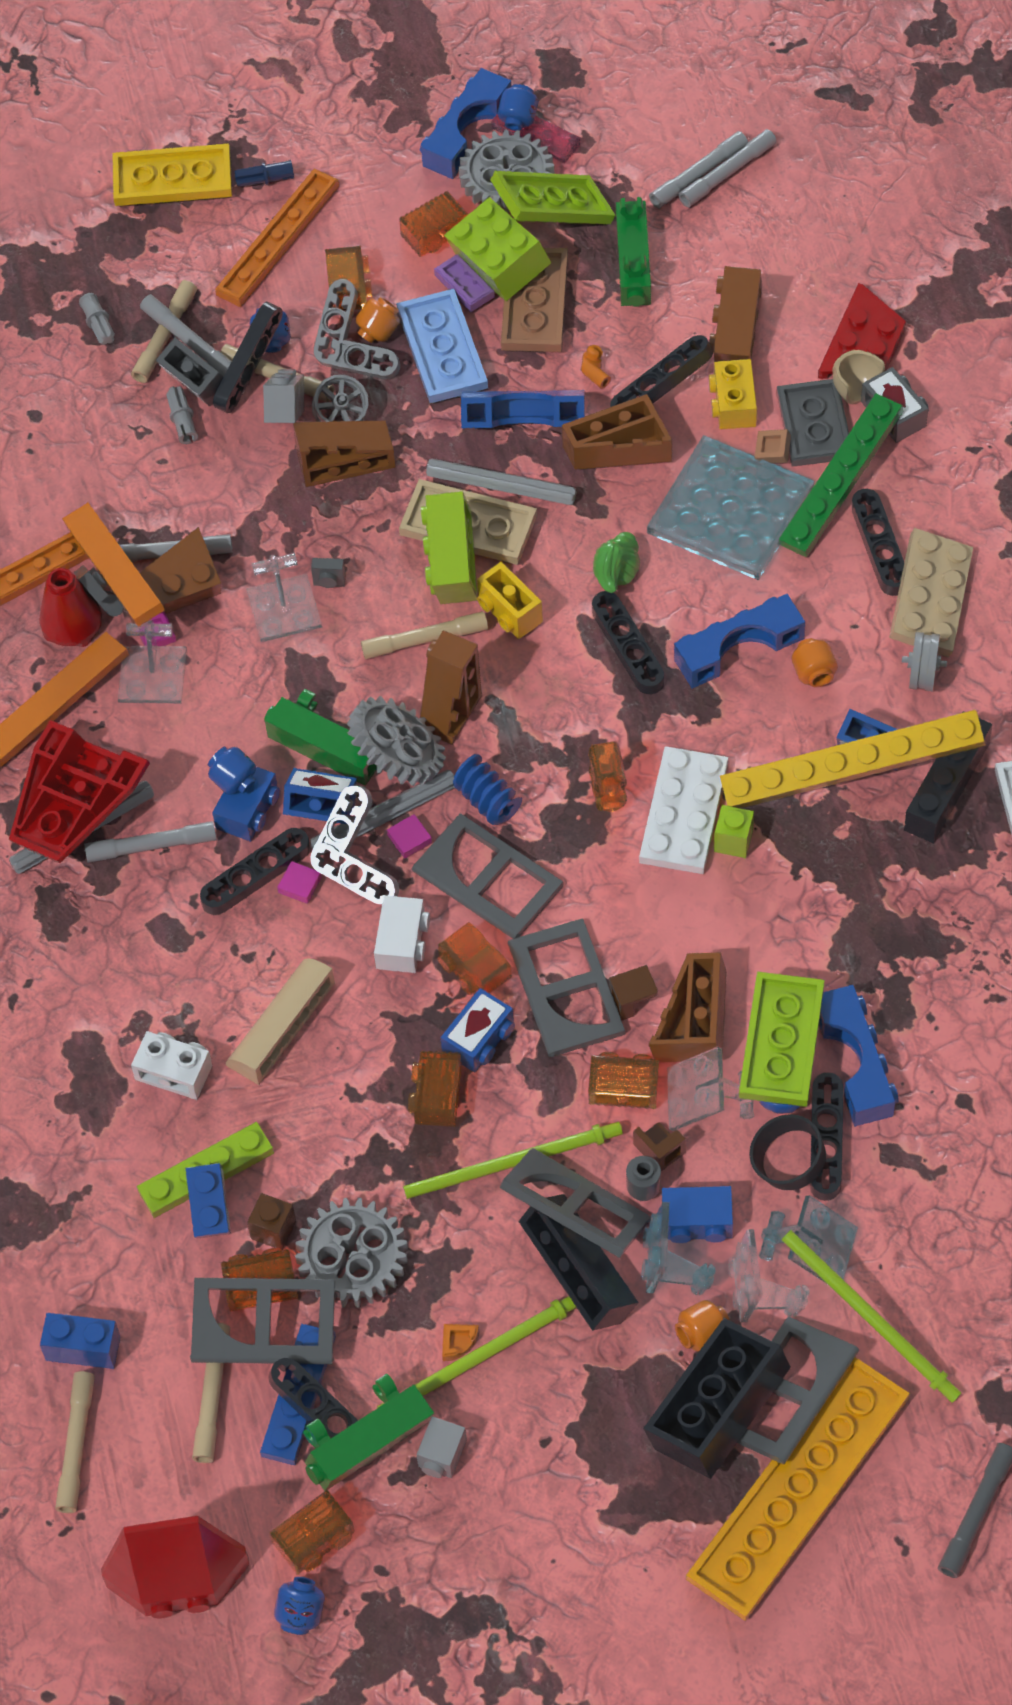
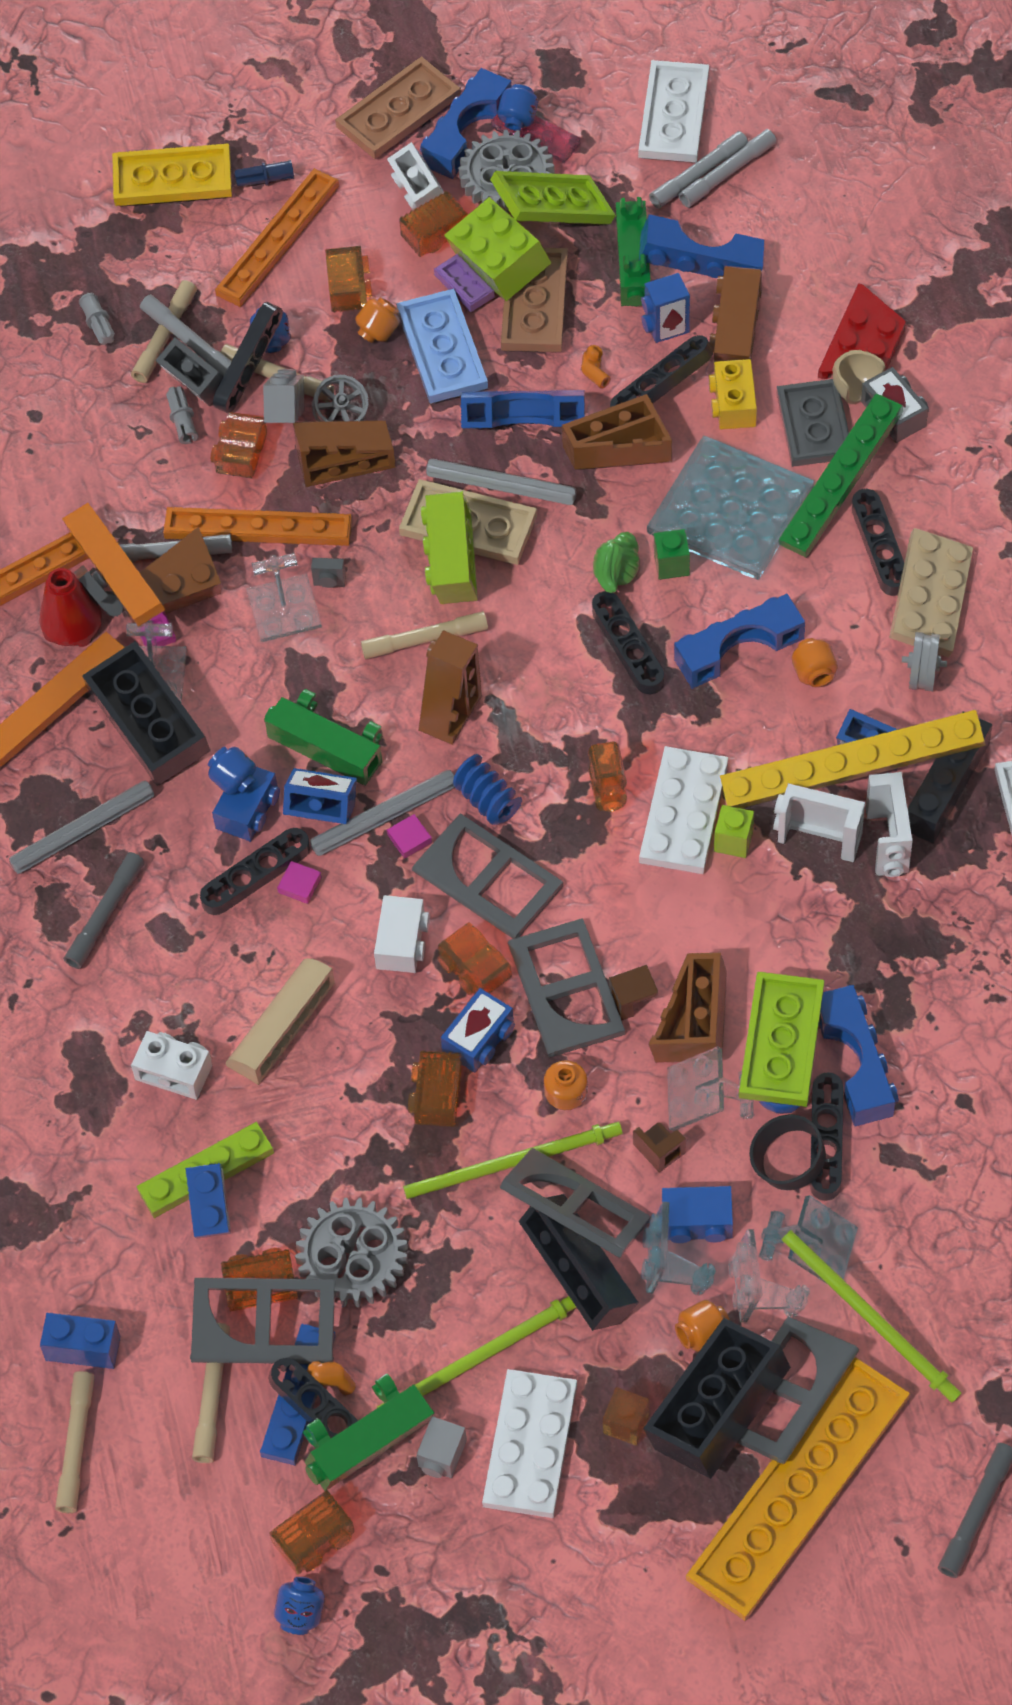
(70, 791): red wedge -> none
(86, 939): none -> dark grey piece
(115, 847): light grey piece -> none
(146, 713): none -> black brick
(173, 1566): red wedge -> none
(239, 445): none -> clear orange brick
(260, 525): none -> orange tile
(271, 1221): reddish brown brick -> none
(332, 1375): none -> orange arm
(340, 848): beam -> none
(344, 348): light grey beam -> none
(396, 741): light grey gear -> none
(398, 107): none -> nougat plate
(414, 176): none -> white brick
(458, 1340): orange tile -> none
(509, 601): yellow brick -> none
(530, 1443): none -> white plate
(565, 1085): none -> orange head
(623, 1081): clear orange brick -> none
(626, 1416): none -> clear orange brick
(643, 1178): dark grey brick -> none
(666, 308): none -> blue brick
(670, 247): none -> blue arch
(671, 554): none -> green brick
(673, 111): none -> white plate
(773, 446): nougat plate -> none
(820, 815): none -> white panel
(888, 800): none -> white panel

